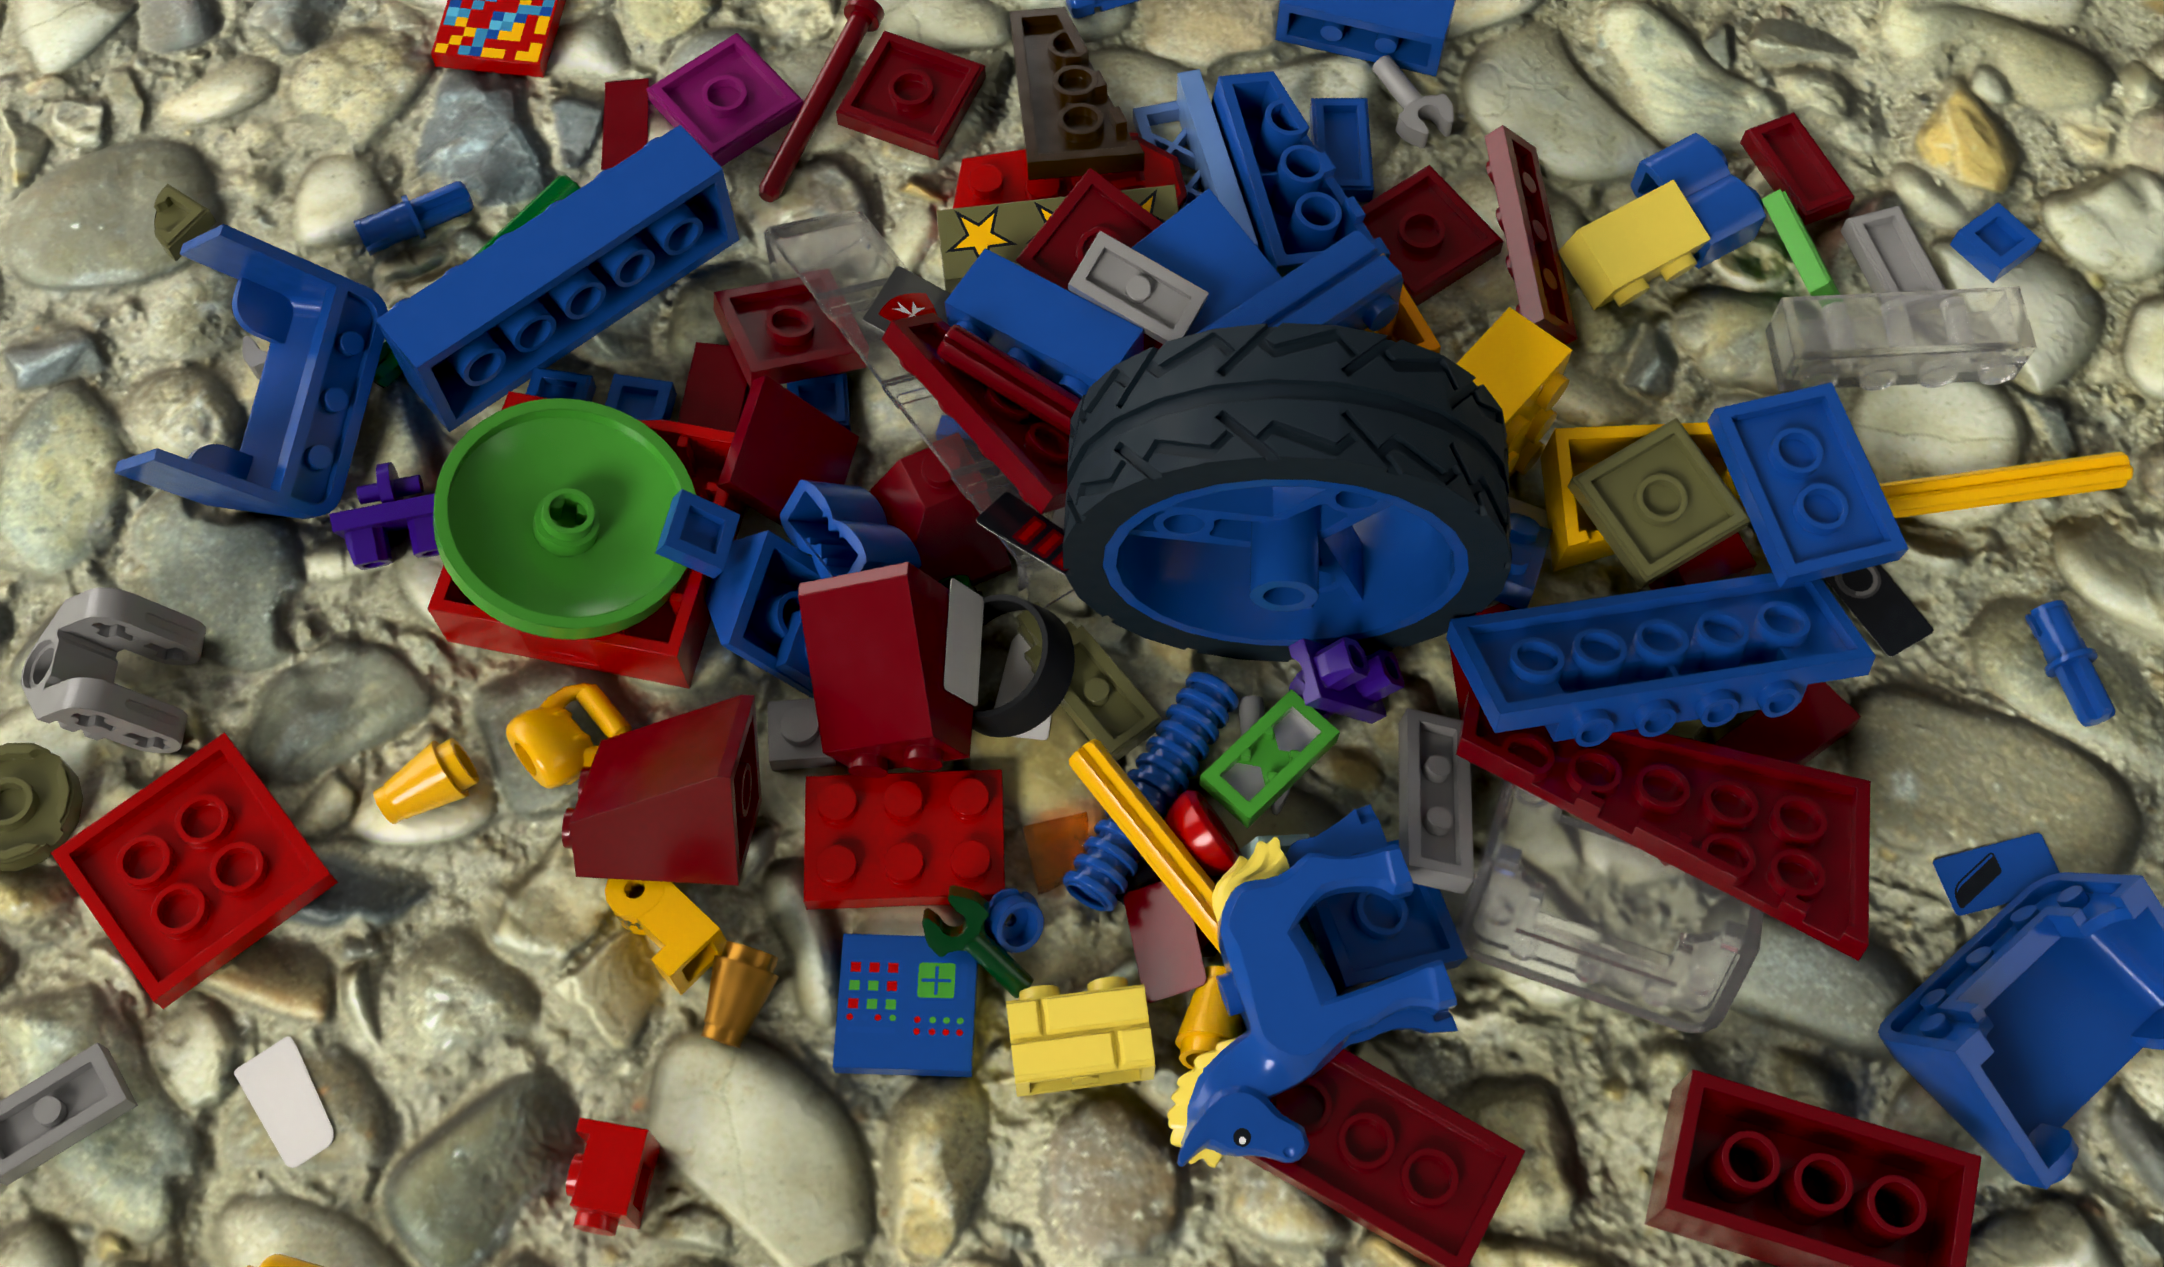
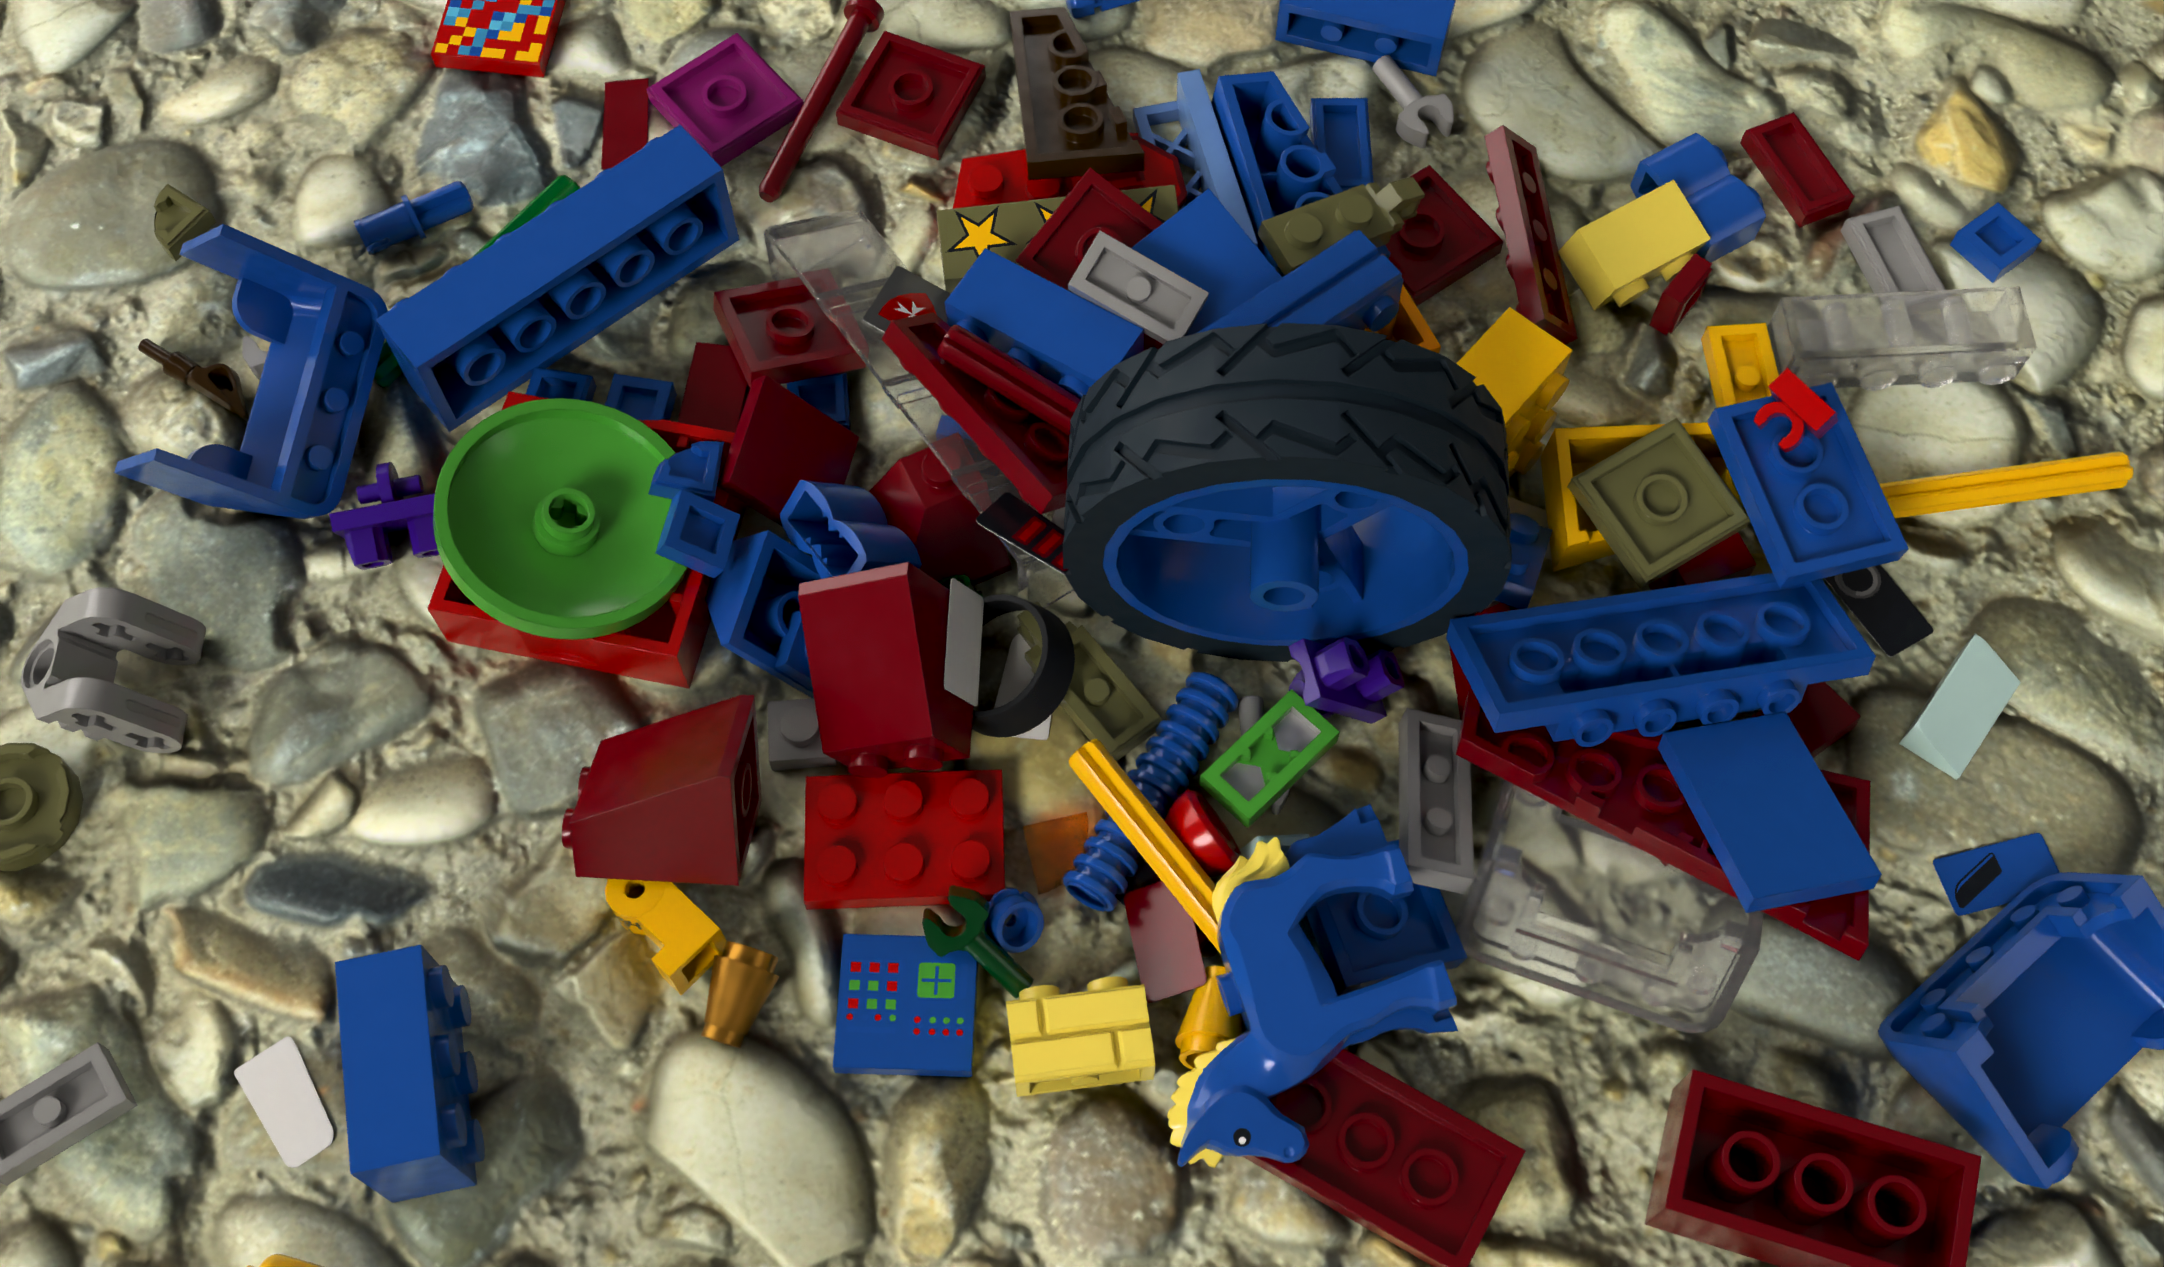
(193, 870): red plate -> none
(200, 378): none -> dark brown hand
(407, 1075): none -> blue brick
(427, 781): yellow cone -> none
(553, 743): yellow piece -> none
(611, 1177): red brick -> none
(691, 470): none -> blue tile
(1310, 229): none -> olive hinge
(1681, 295): none -> dark red tile
(1739, 362): none -> yellow plate
(1768, 812): none -> blue tile
(1799, 244): bright green tile -> none
(1800, 406): none -> red tile
(1962, 708): none -> light aqua slope
(2070, 662): blue axle -> none

